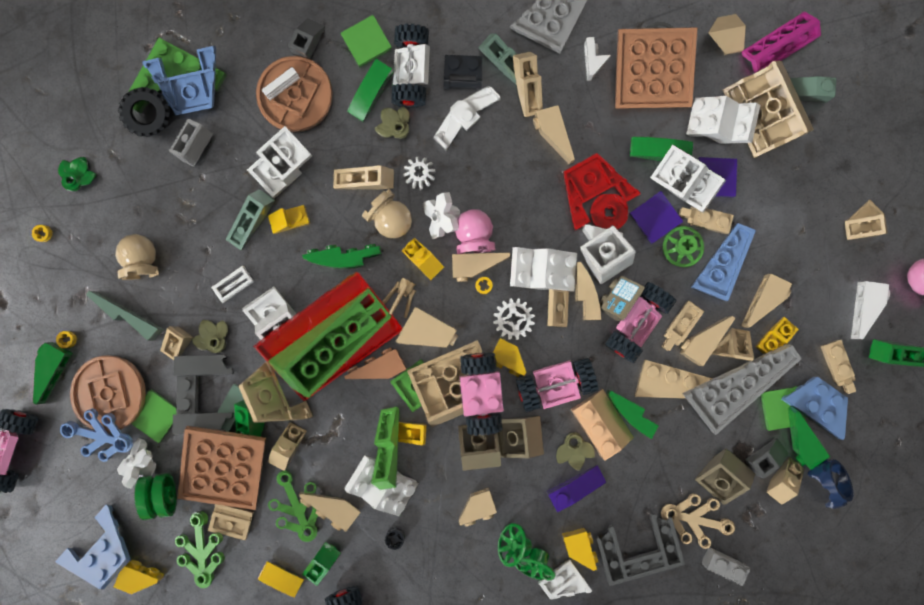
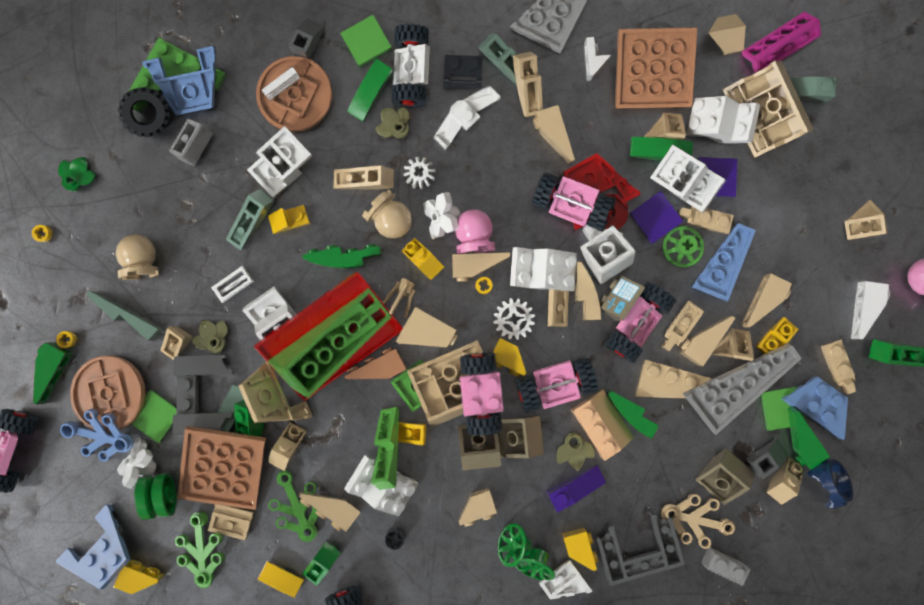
(573, 201): none -> plate
(668, 126): none -> tan slope

